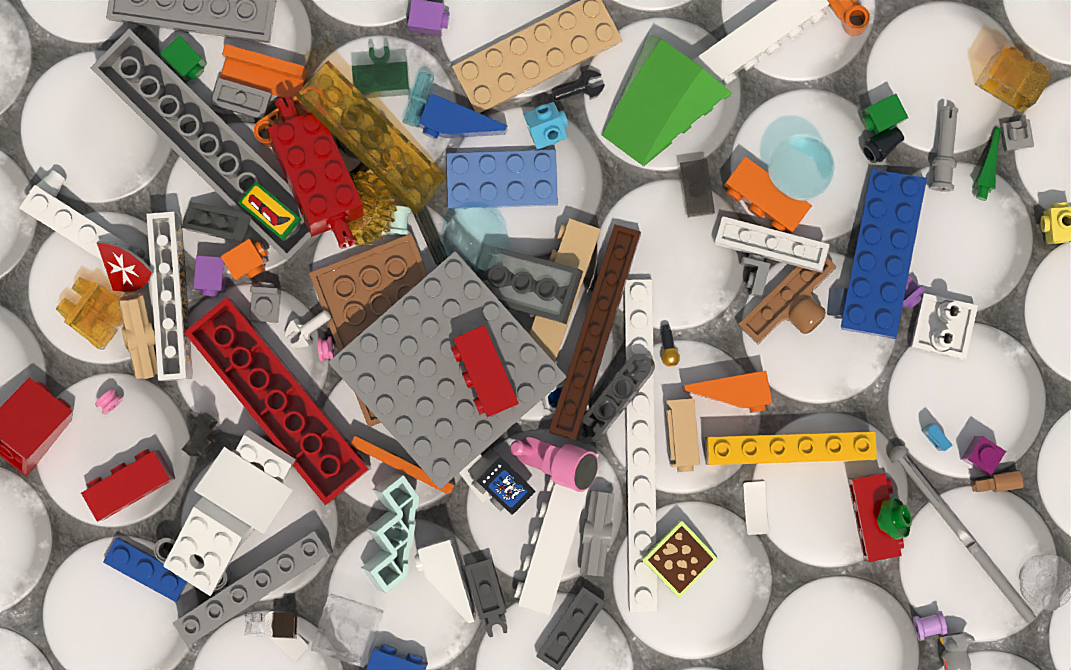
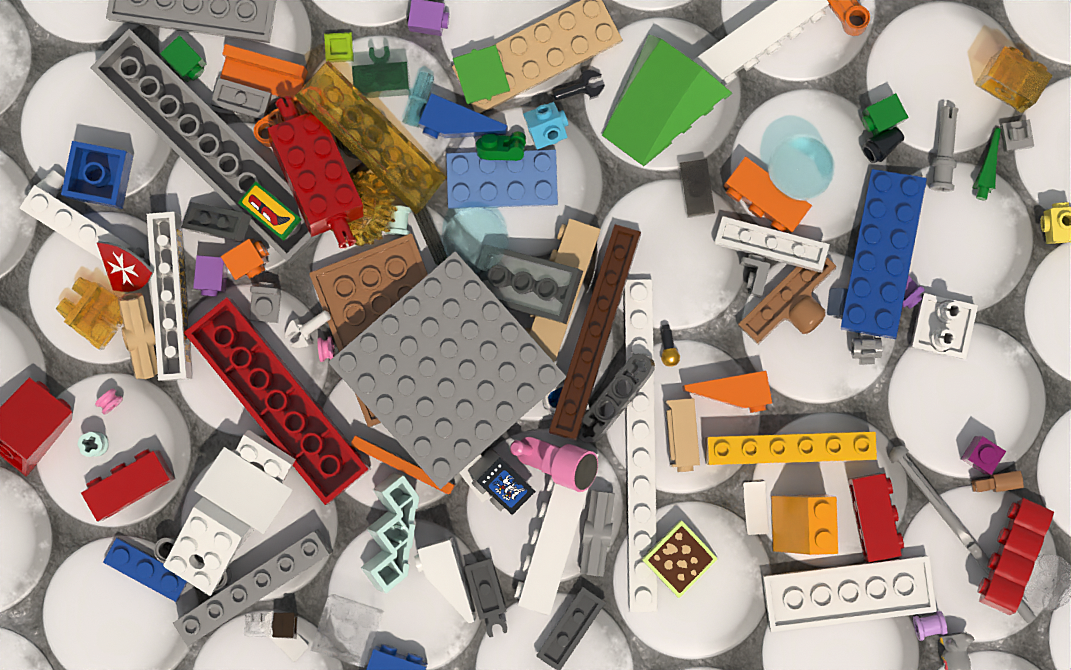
(86, 449): none -> light aqua bush
(97, 174): none -> blue brick
(204, 437): clear smoke bracket -> none
(339, 47): none -> lime tile
(481, 74): none -> bright green piece
(484, 372): red brick -> none
(501, 147): none -> green plate
(805, 524): none -> light orange slope
(849, 593): none -> white plate
(866, 348): none -> light grey gear
(894, 518): green plate -> none
(936, 437): dark azure tile -> none
(1016, 556): none -> red brick

